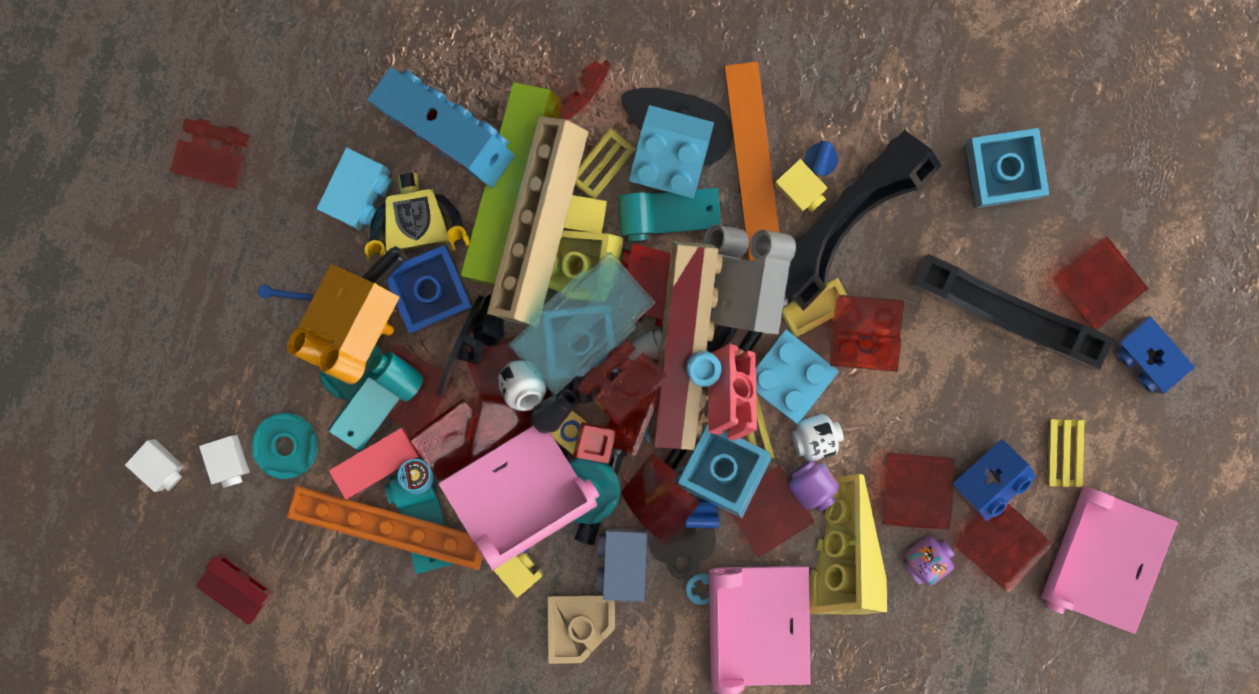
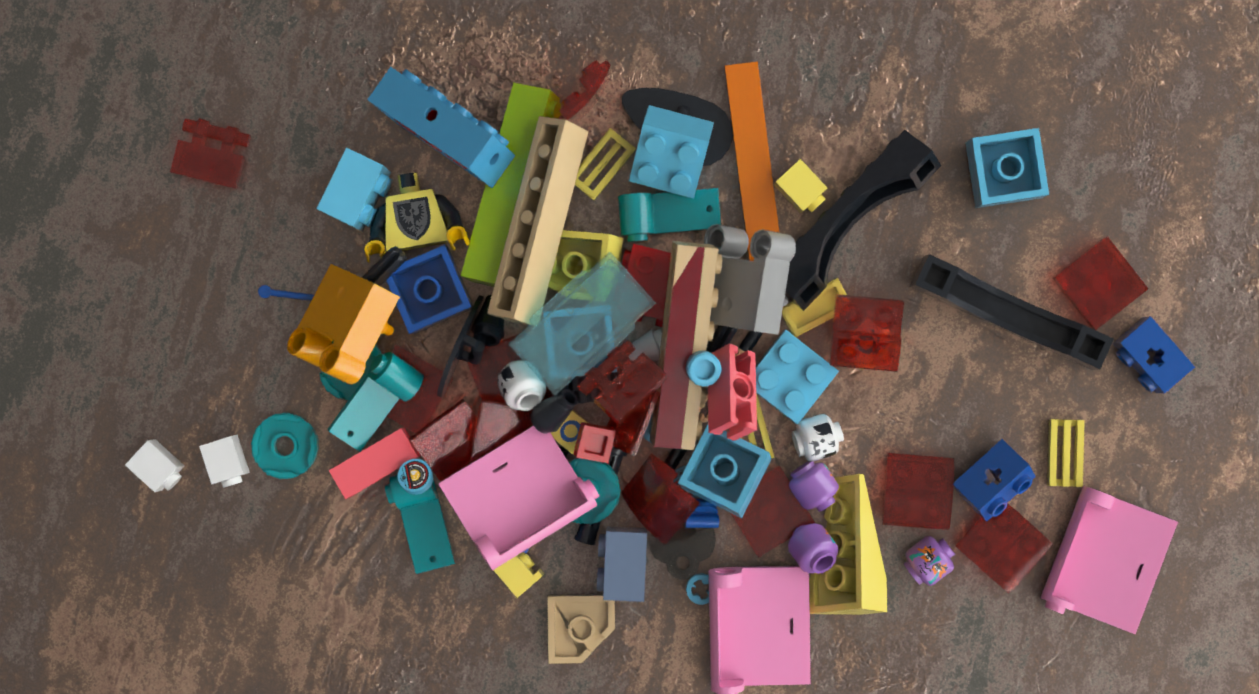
(234, 588): dark red panel -> none
(384, 527): orange tile -> none
(585, 215): light yellow brick -> none
(813, 548): none -> medium lavender head
(821, 158): blue plate -> none

